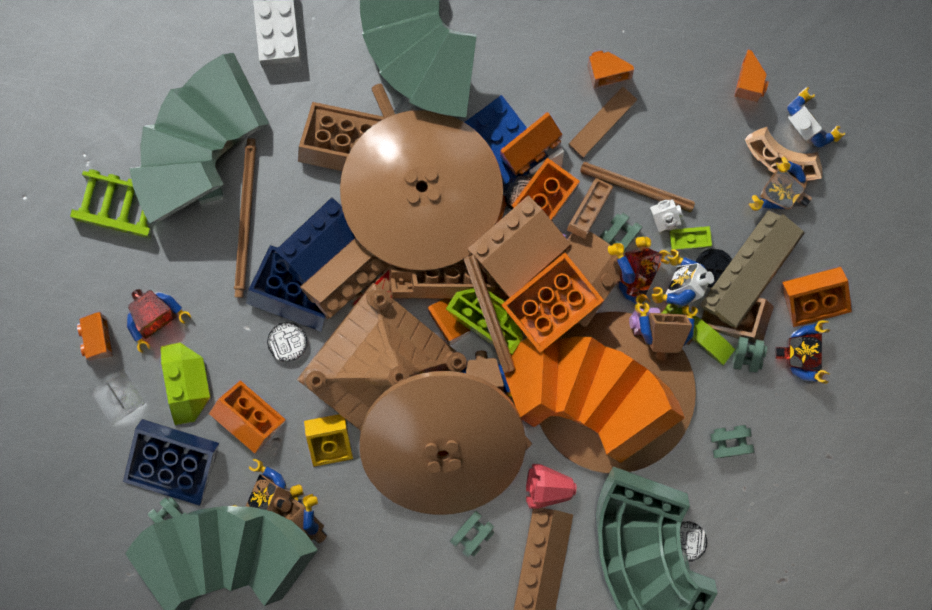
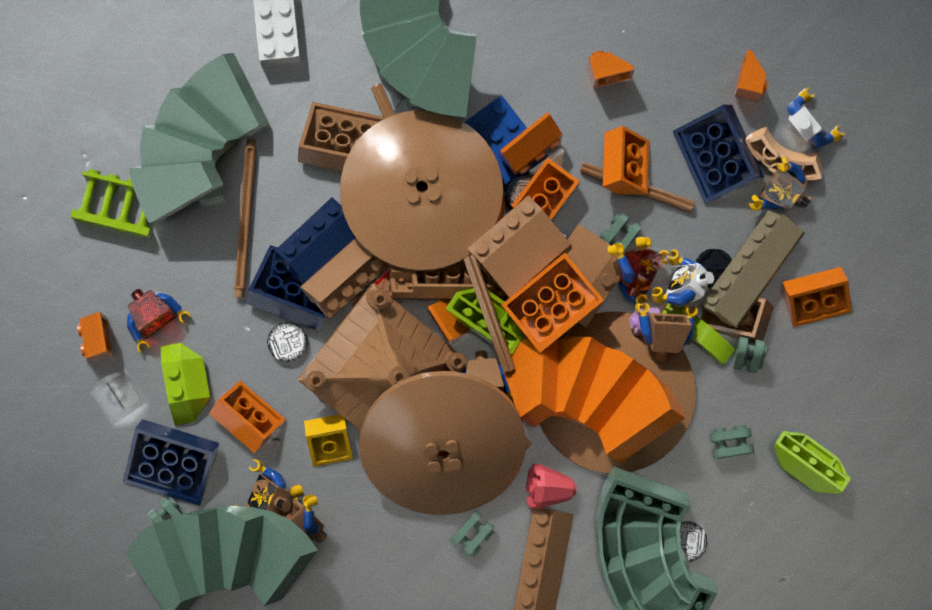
(590, 208): medium nougat tile -> none
(602, 122): medium nougat tile -> none
(625, 162): none -> orange slope
(666, 215): white brick -> none
(690, 238): lime plate -> none
(718, 153): none -> dark blue slope
(805, 352): torso -> none
(811, 463): none -> lime wedge

